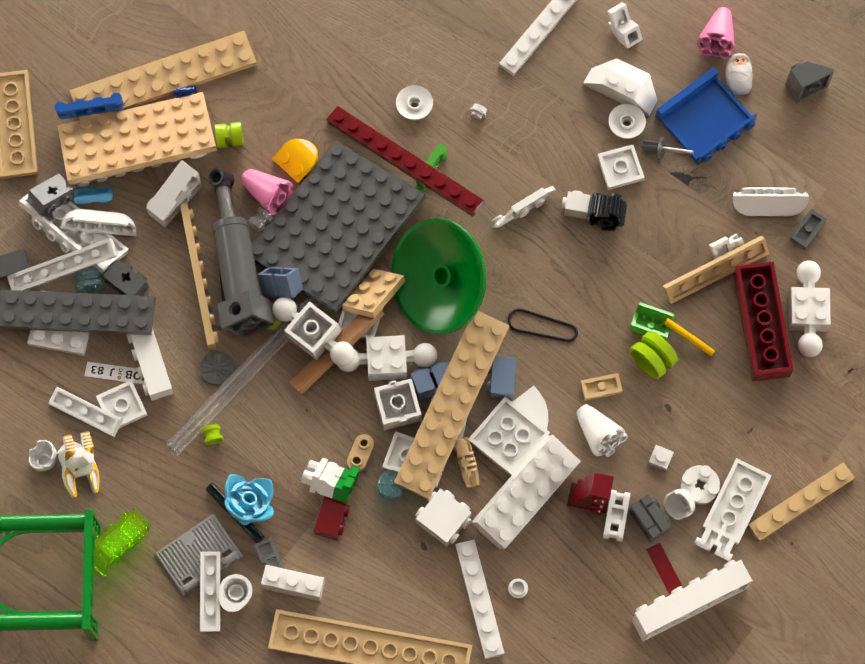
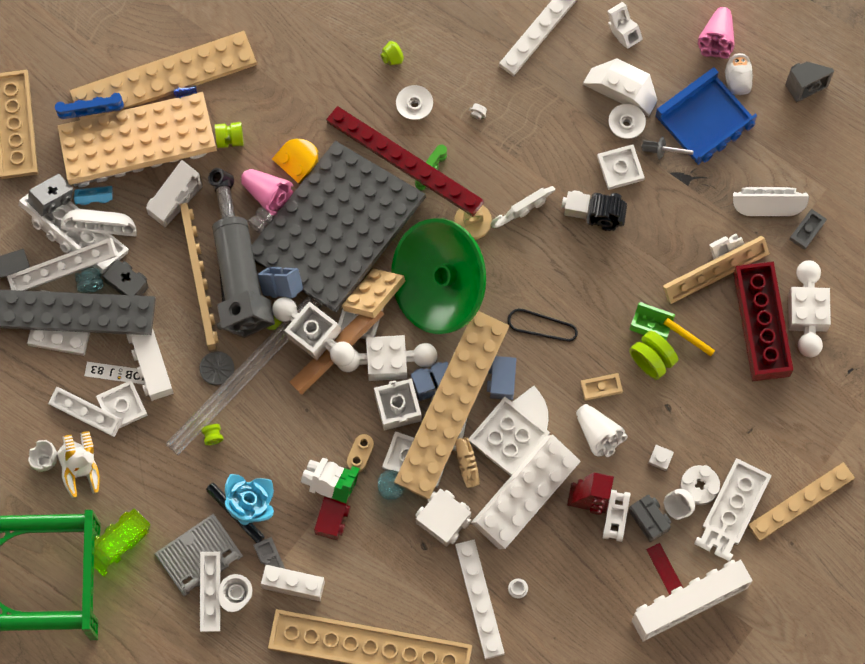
(392, 54): none -> lime cone
(477, 225): none -> tan tile

